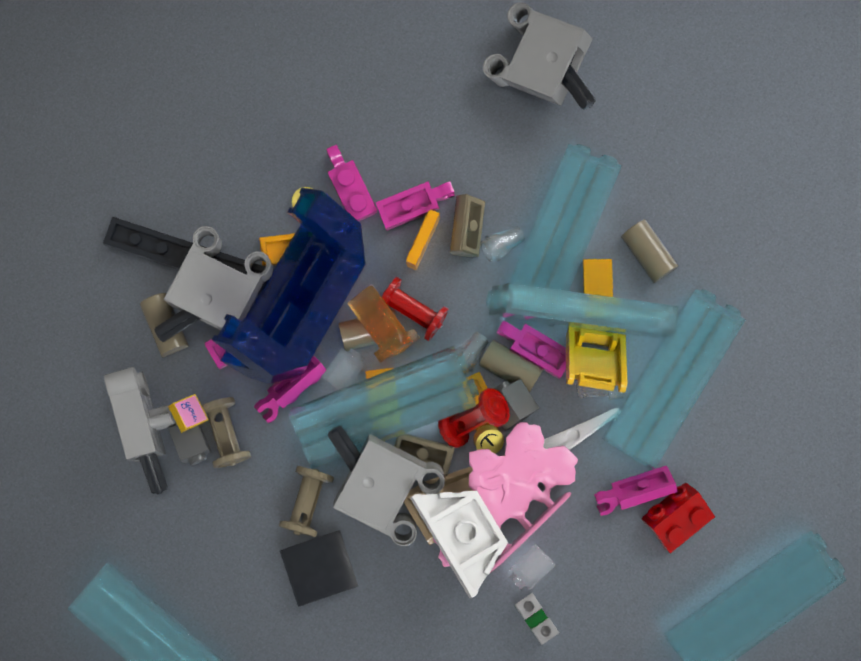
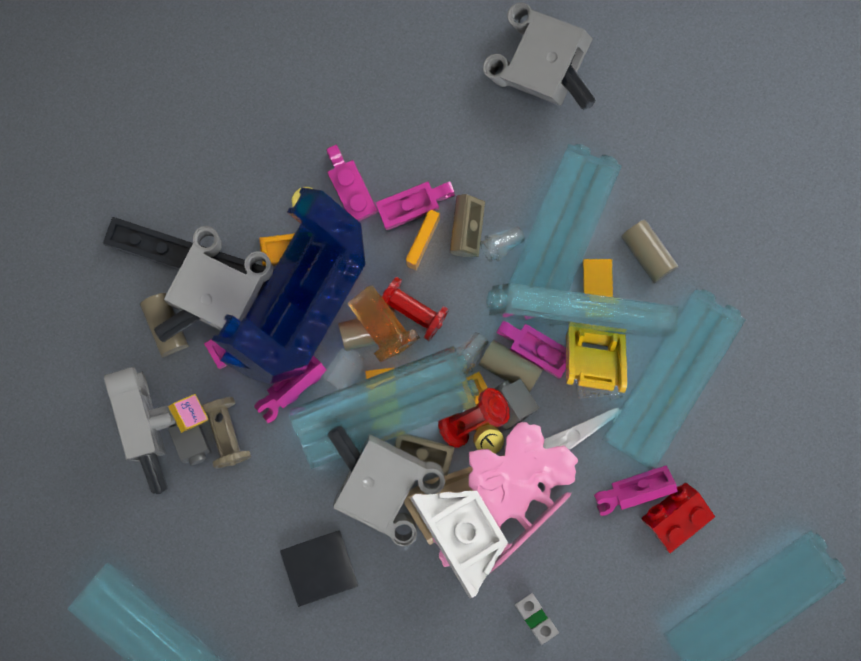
(306, 501): dark tan hose -> none
(531, 568): clear brick -> none

